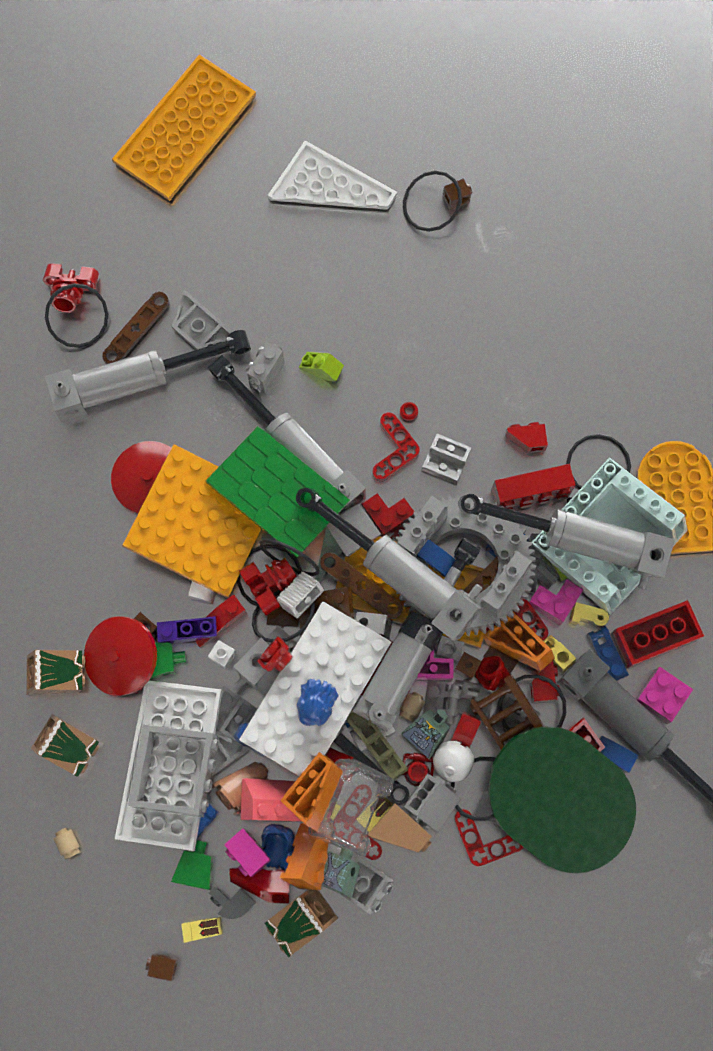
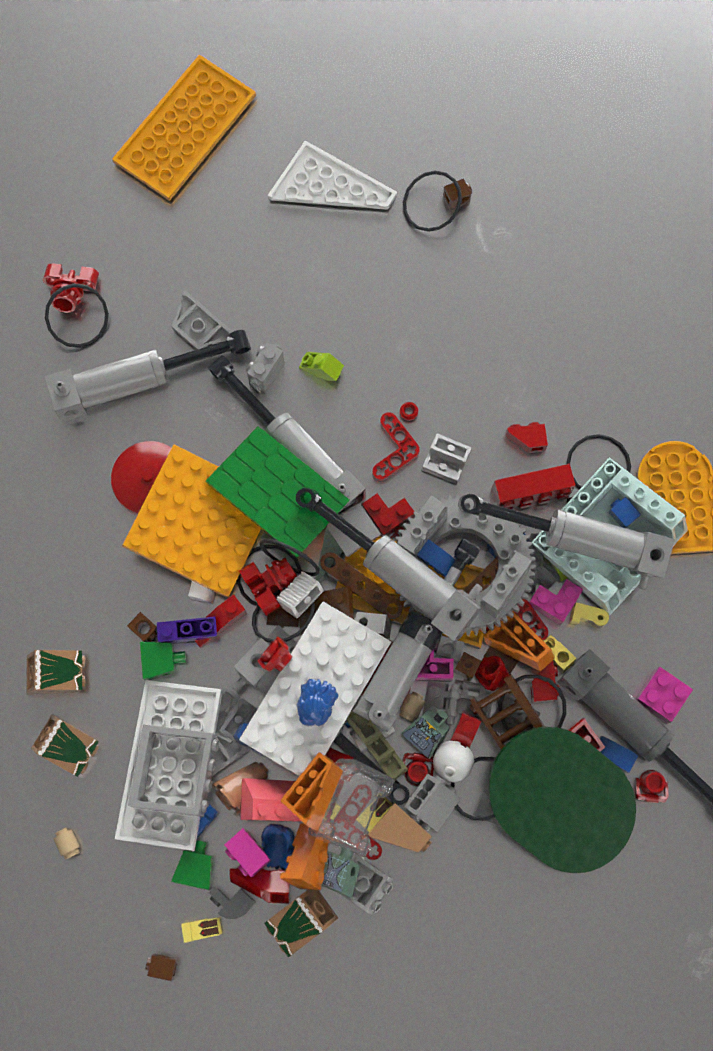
(120, 656): red dish -> none
(145, 318): reddish brown piece -> none
(222, 654): white brick -> none
(478, 844): red beam -> none
(608, 653): blue plate -> none
(624, 512): none -> blue brick
(651, 784): none -> red piece
(657, 633): red brick -> none

